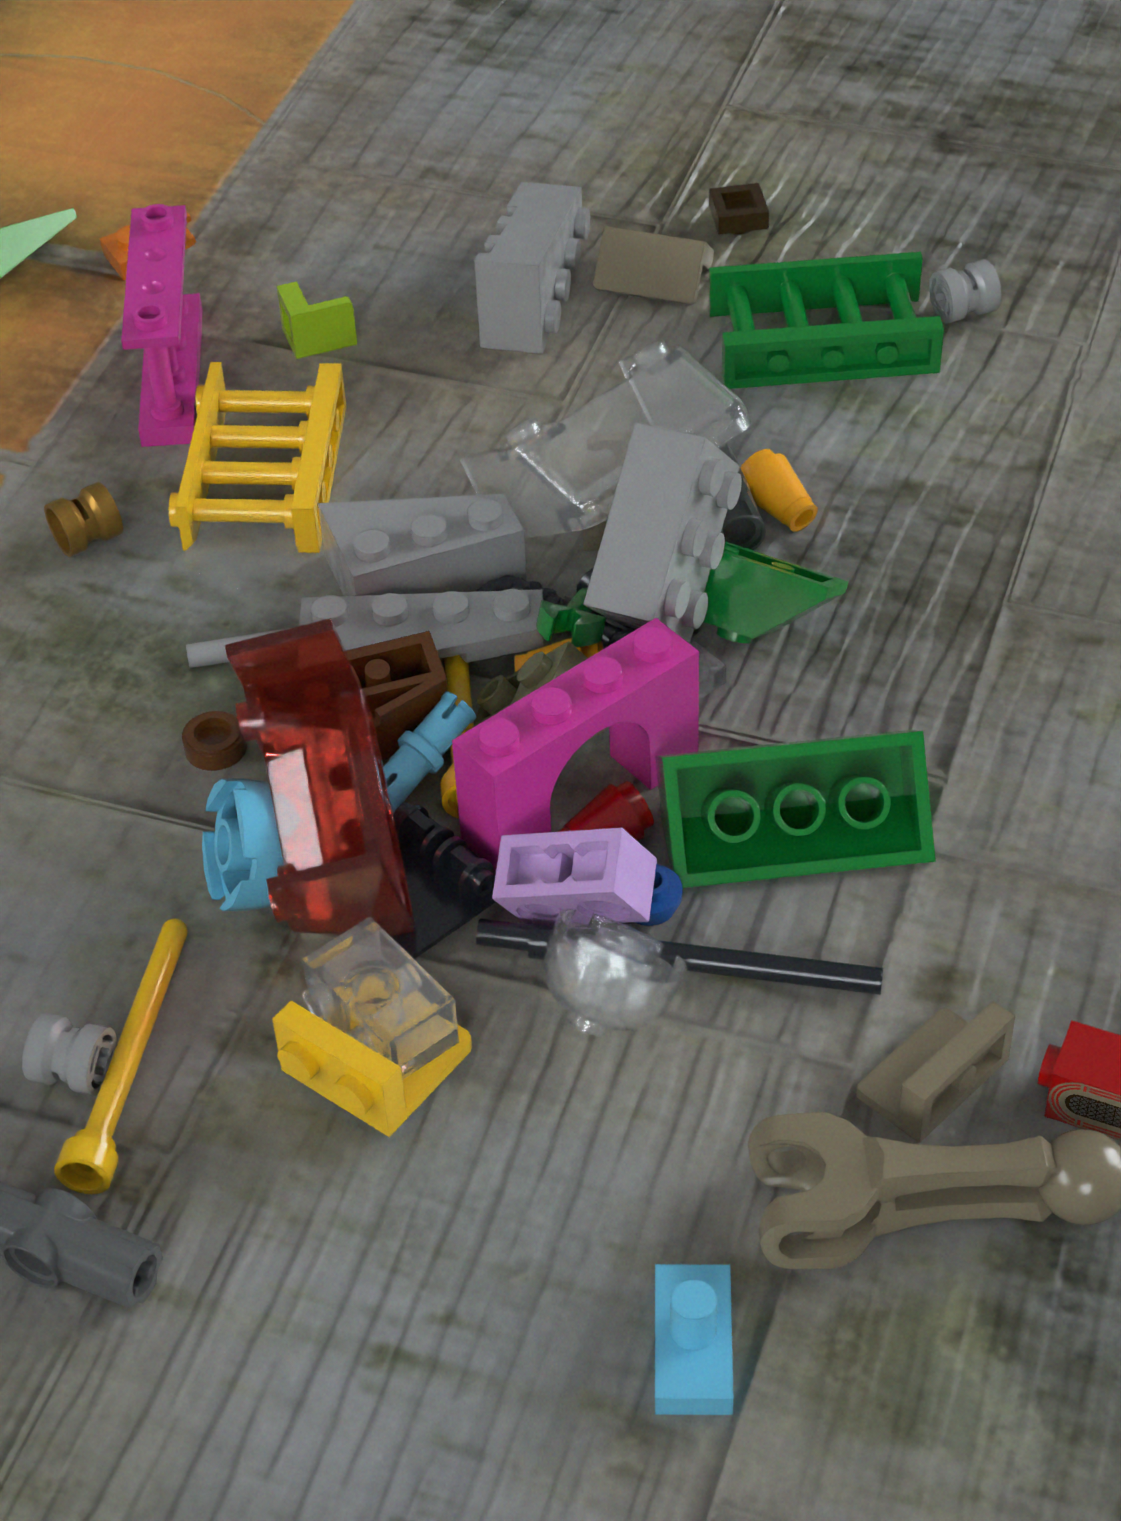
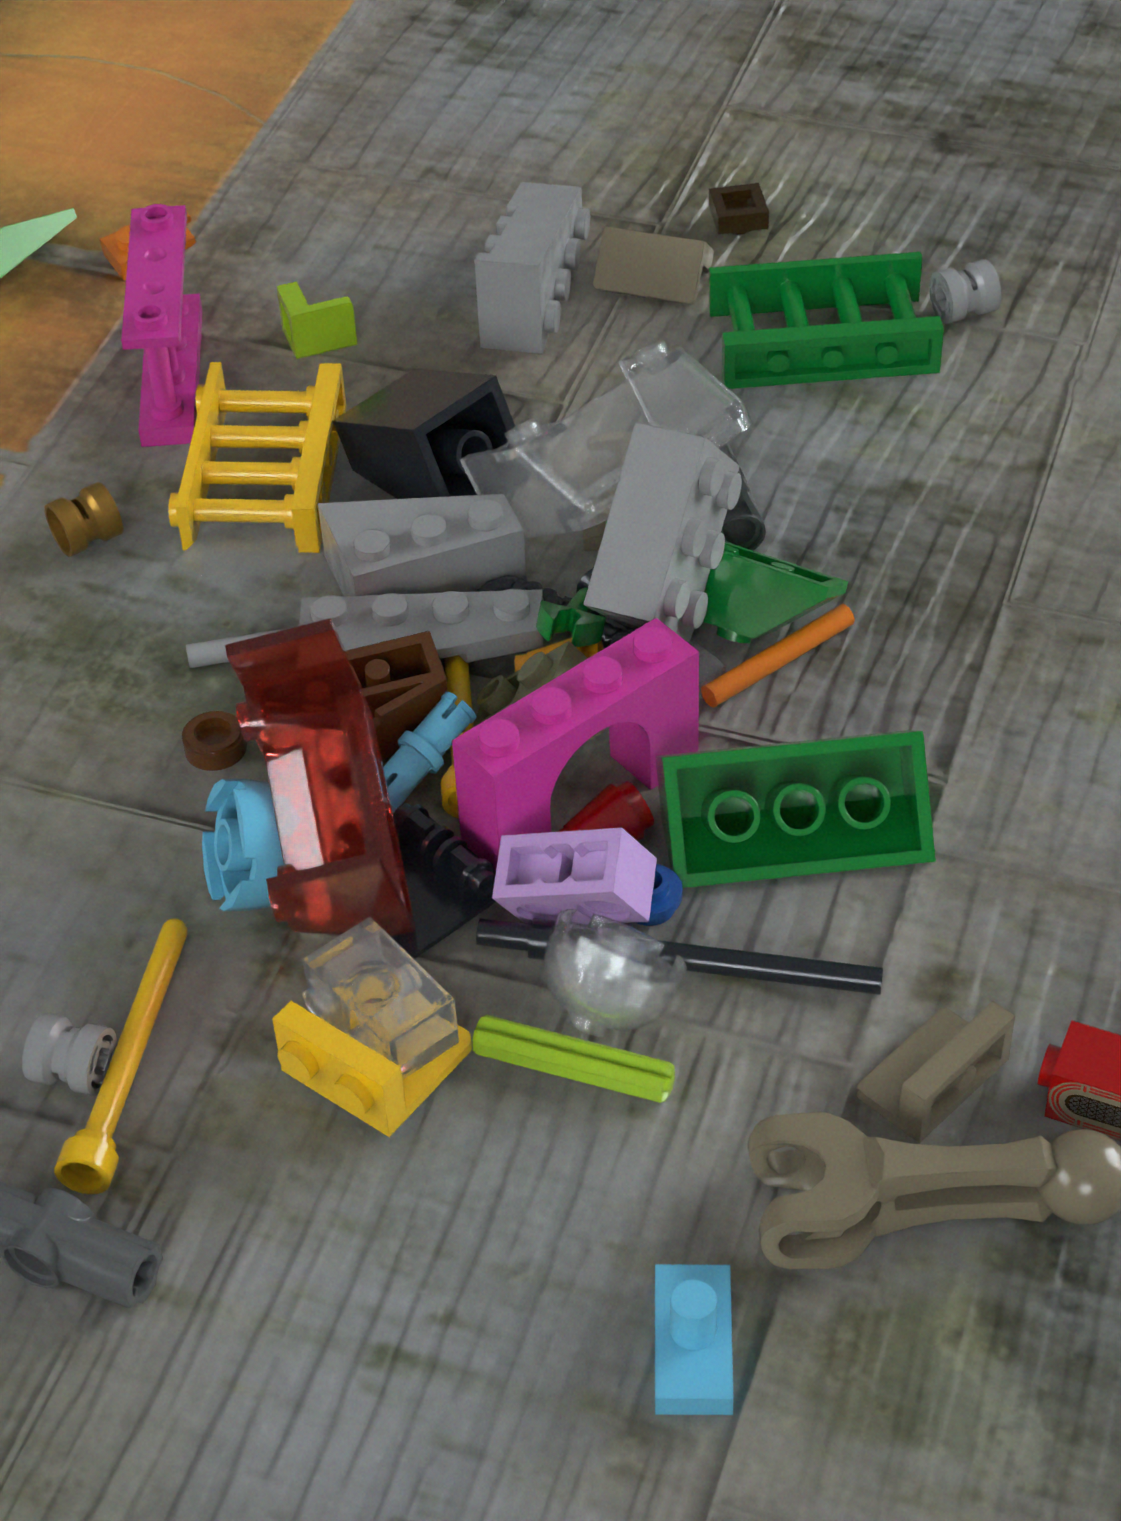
(421, 427): none -> black slope
(574, 1058): none -> lime axle
(777, 655): none -> orange bar
(778, 489): light orange cone -> none

